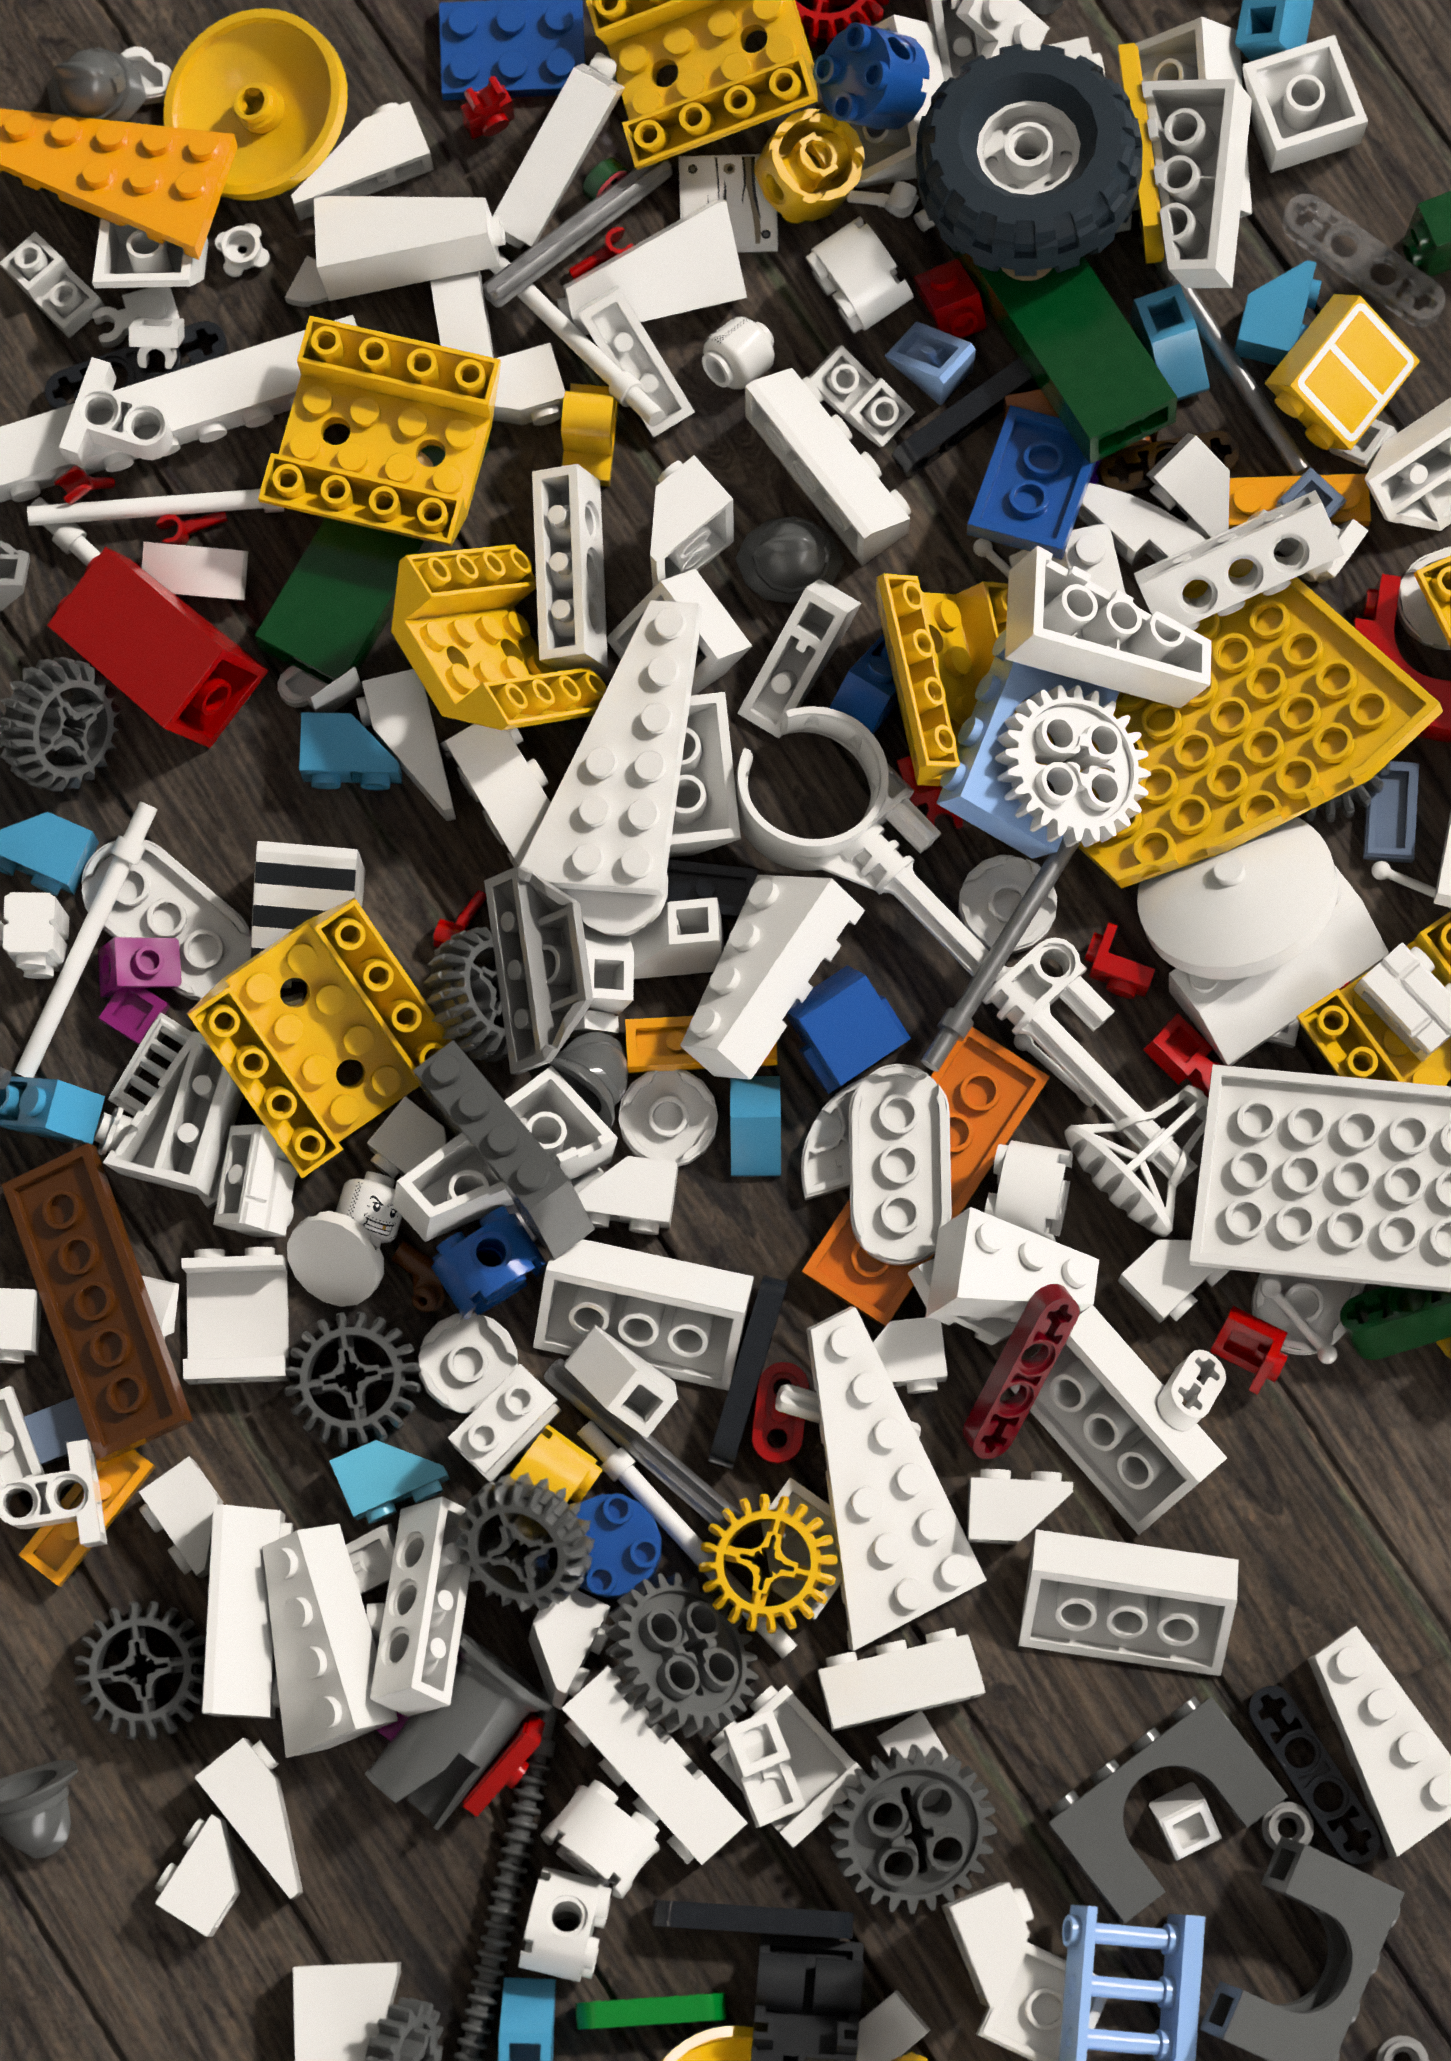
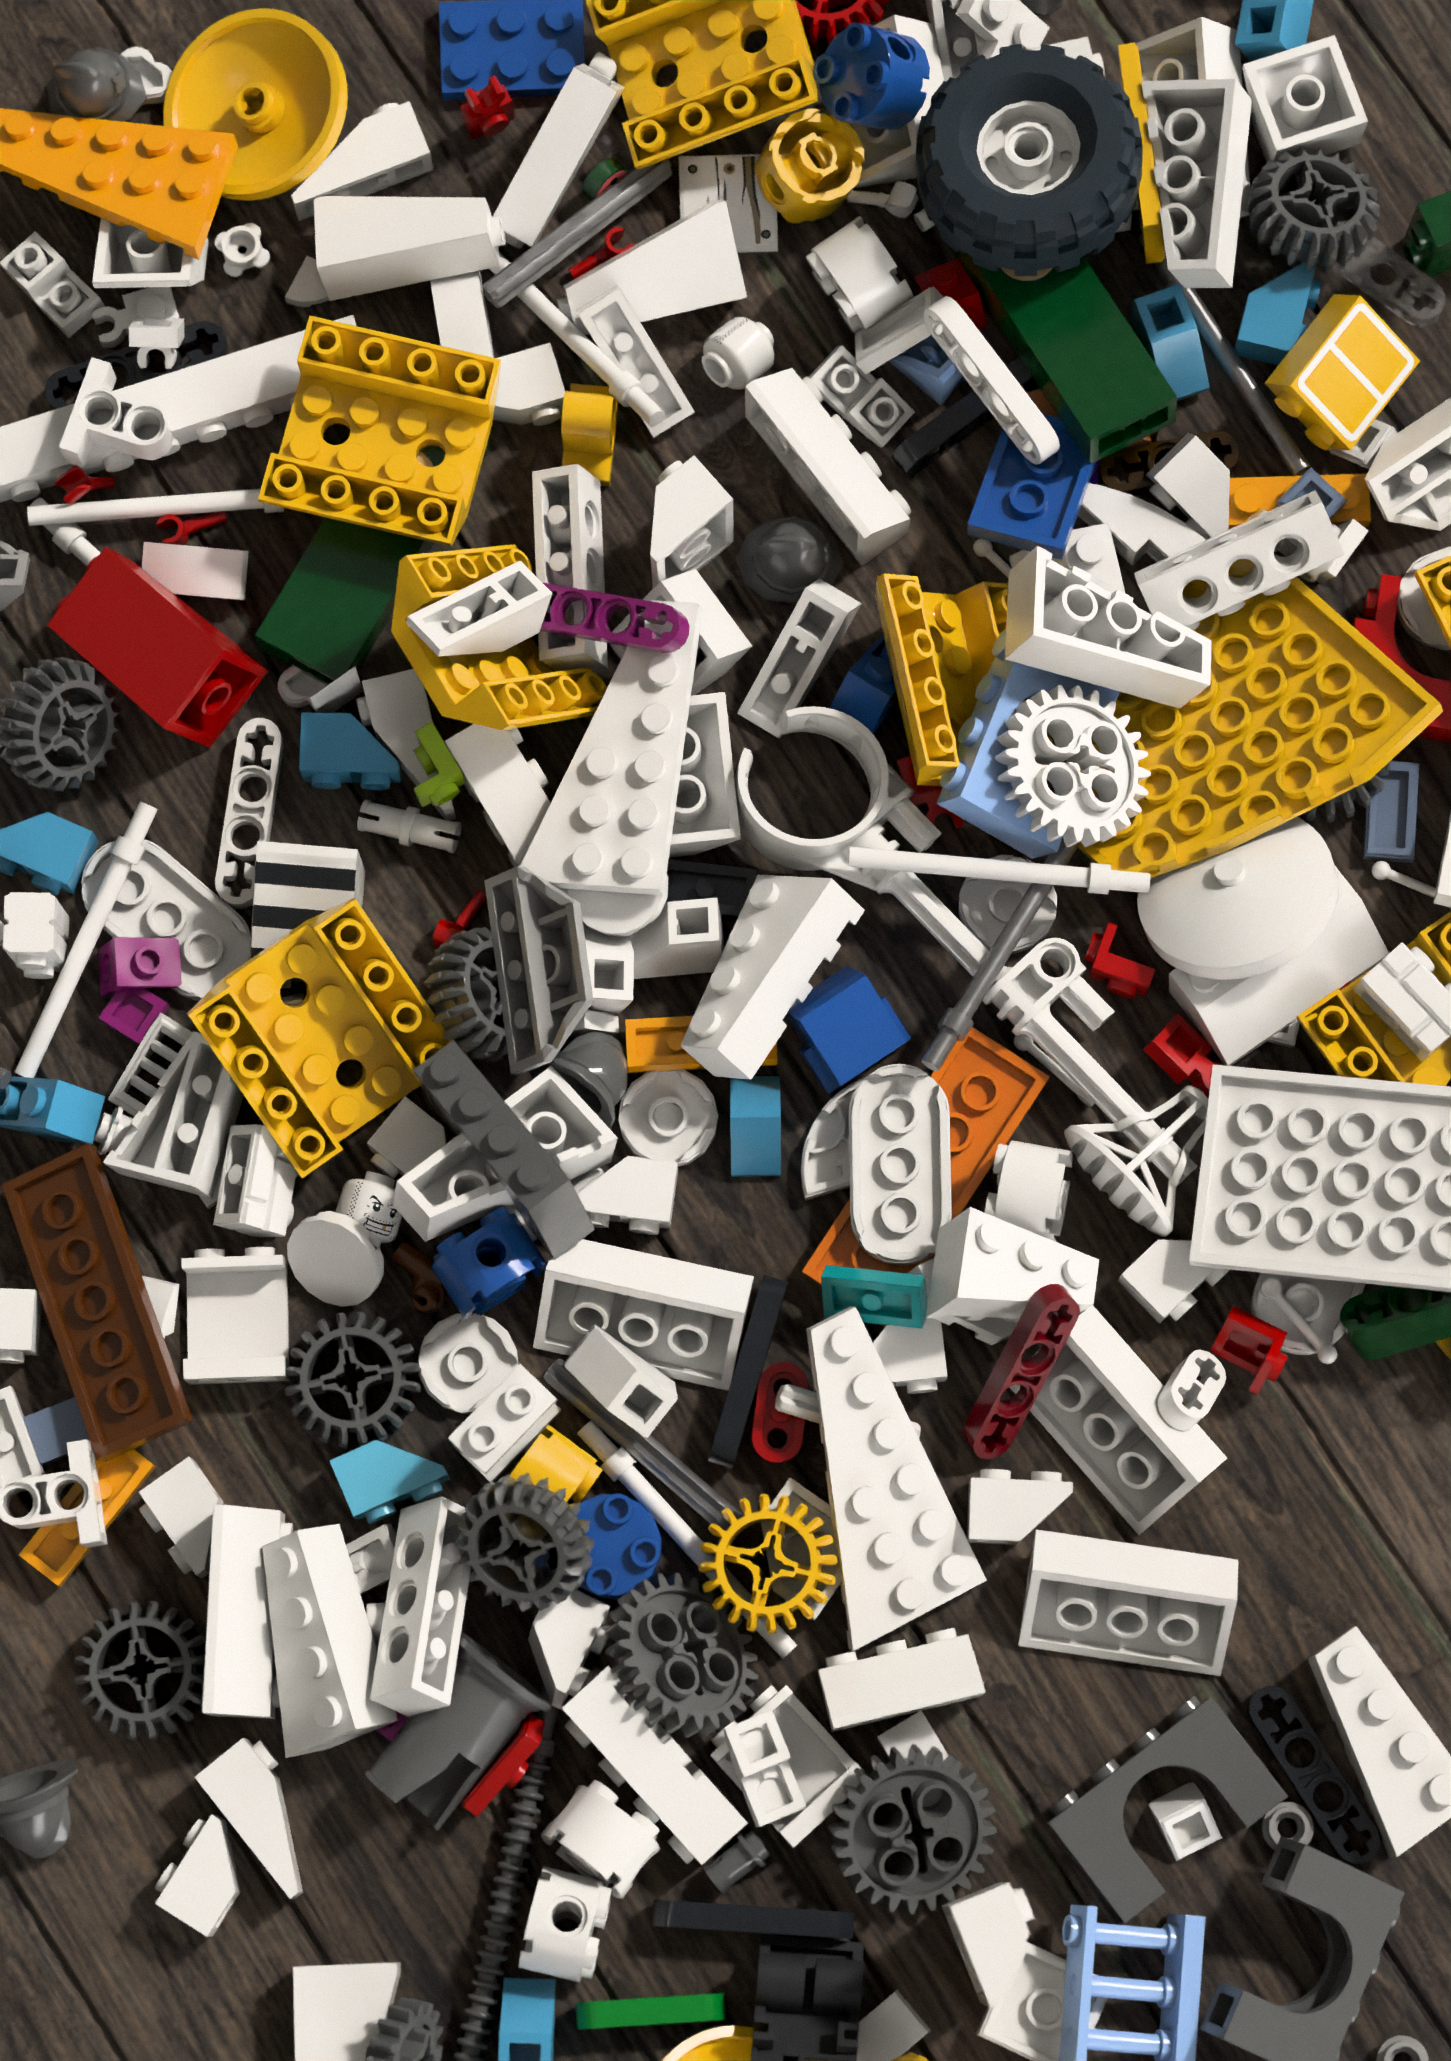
(248, 813): none -> white beam
(409, 826): none -> white pin
(436, 757): none -> lime bracket
(485, 615): none -> white slope
(599, 611): none -> magenta beam
(737, 1861): none -> dark grey pin
(876, 1294): none -> teal plate
(894, 332): none -> white tile
(991, 380): none -> white beam
(1096, 878): none -> white bar
(1319, 198): none -> dark grey gear

